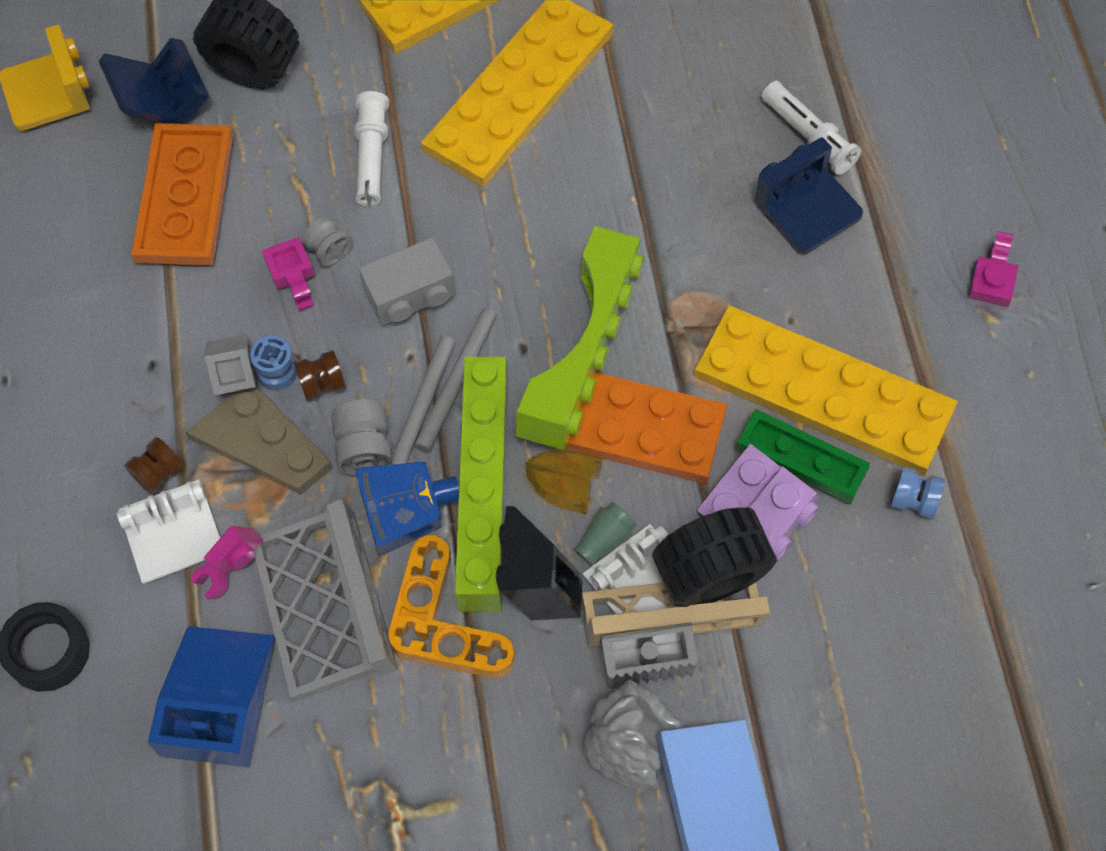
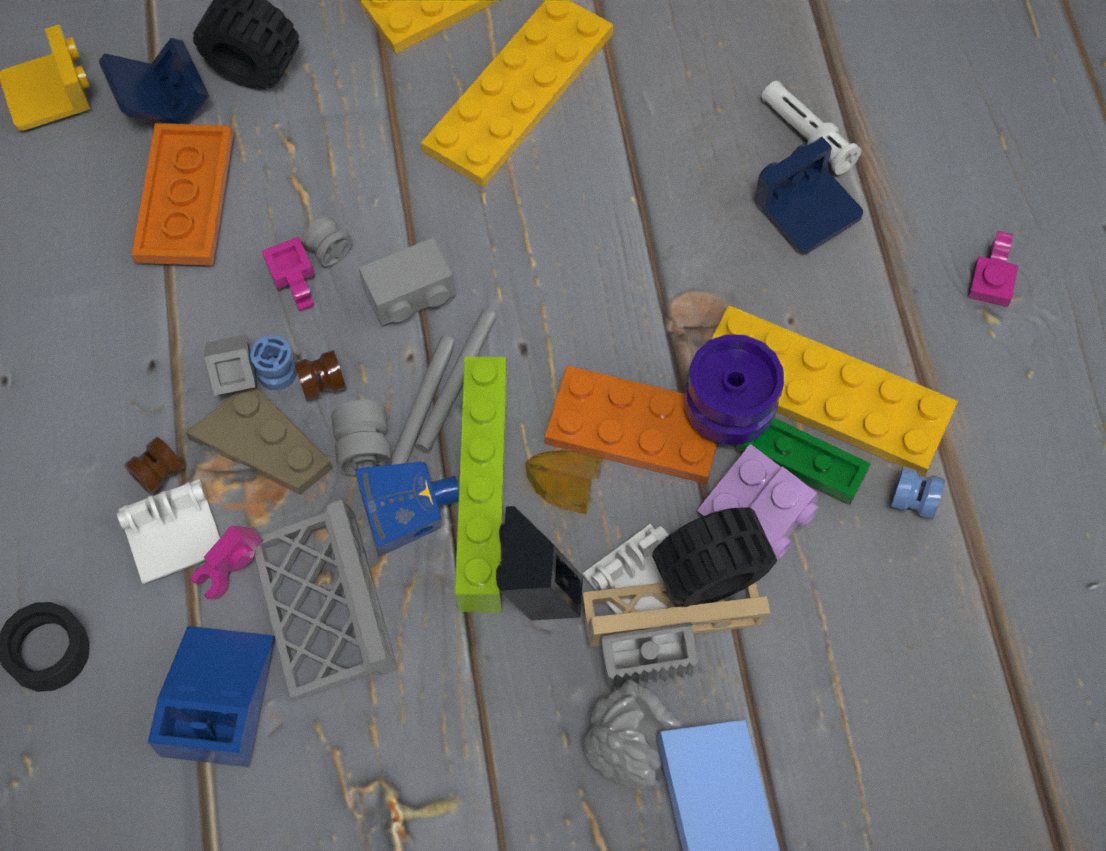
(370, 133): white pin -> none
(424, 620): light orange beam -> none
(554, 398): lime arch -> none
(606, 532): sand green cone -> none
(733, 389): none -> dark purple wheel

